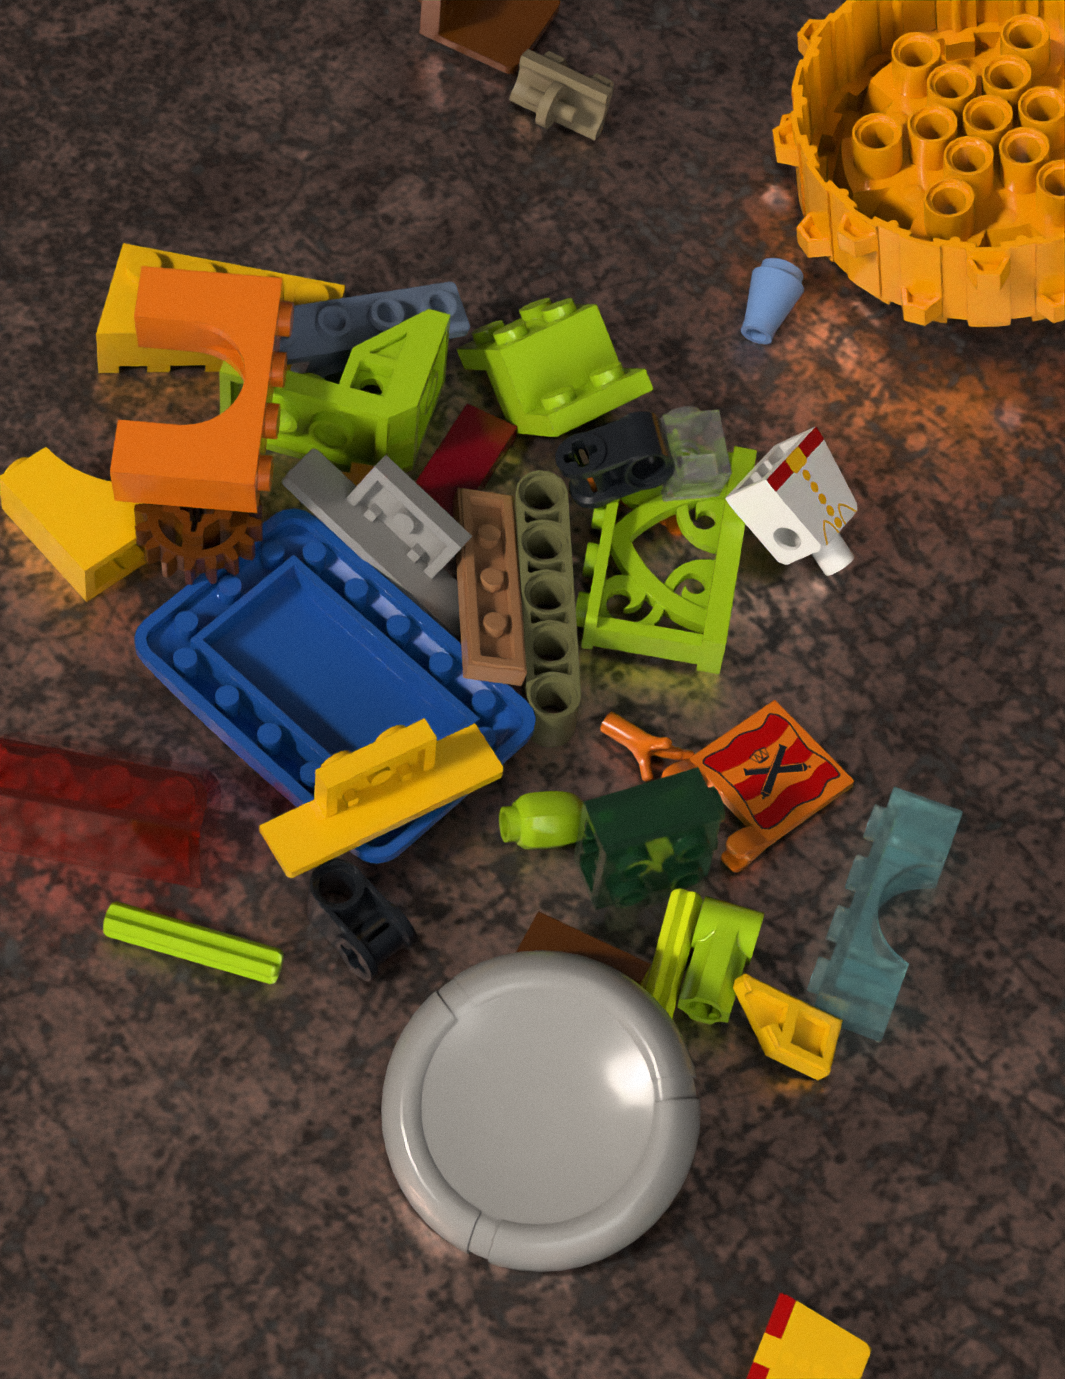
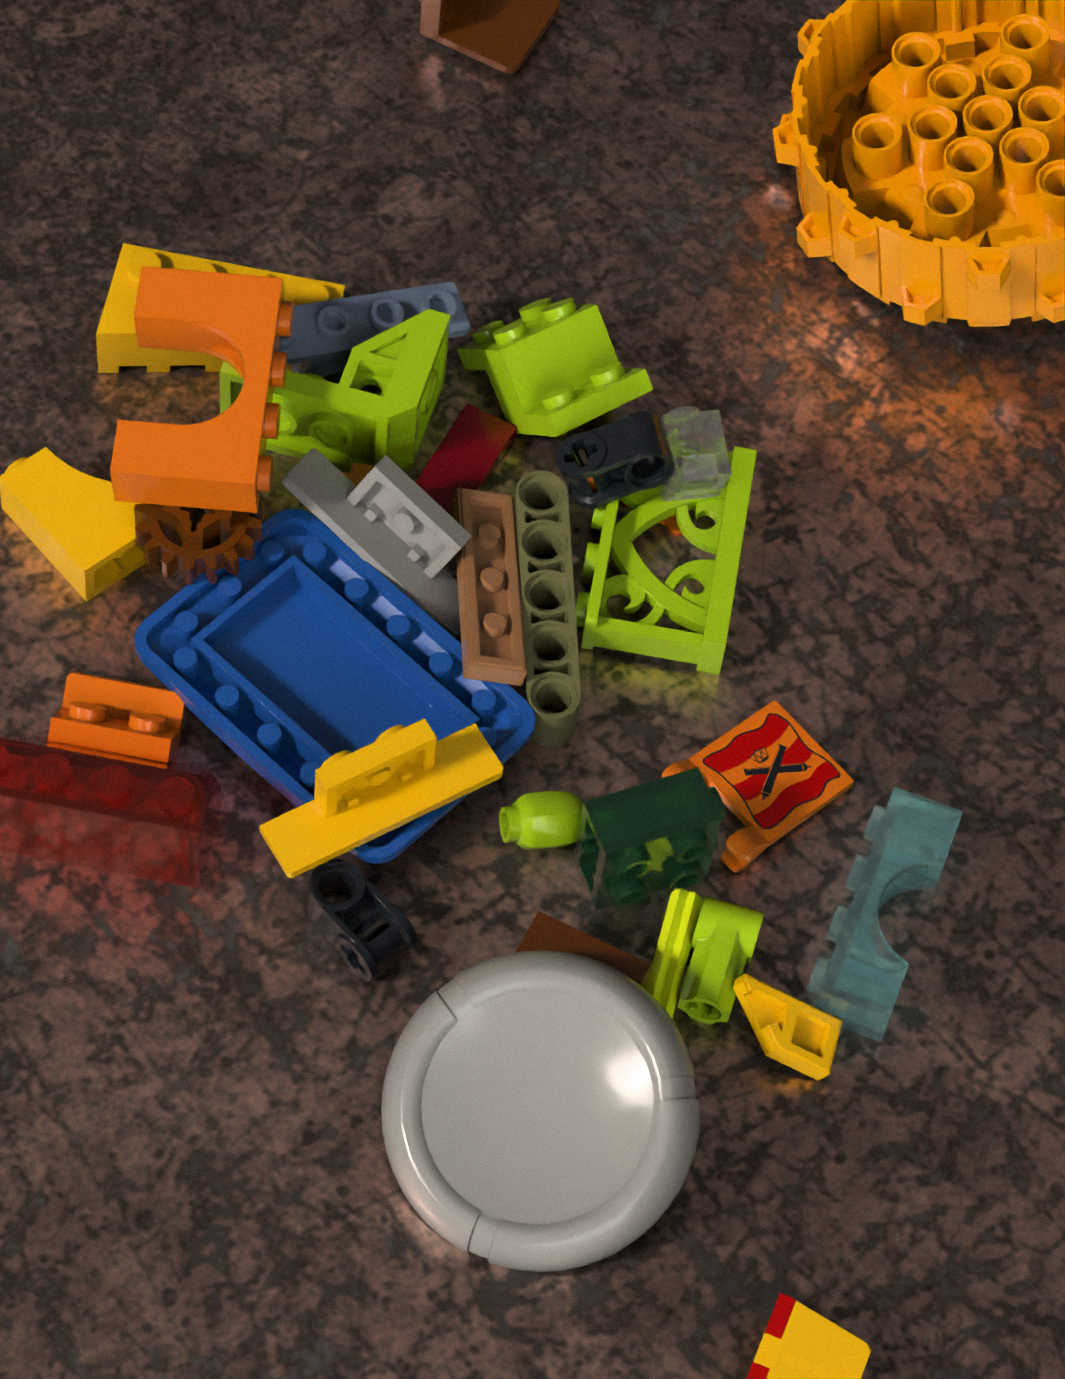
(118, 717): none -> orange bracket
(193, 942): lime axle -> none
(562, 94): dark tan hips -> none
(641, 743): orange bar -> none
(771, 296): medium blue cone -> none
(798, 502): white torso -> none

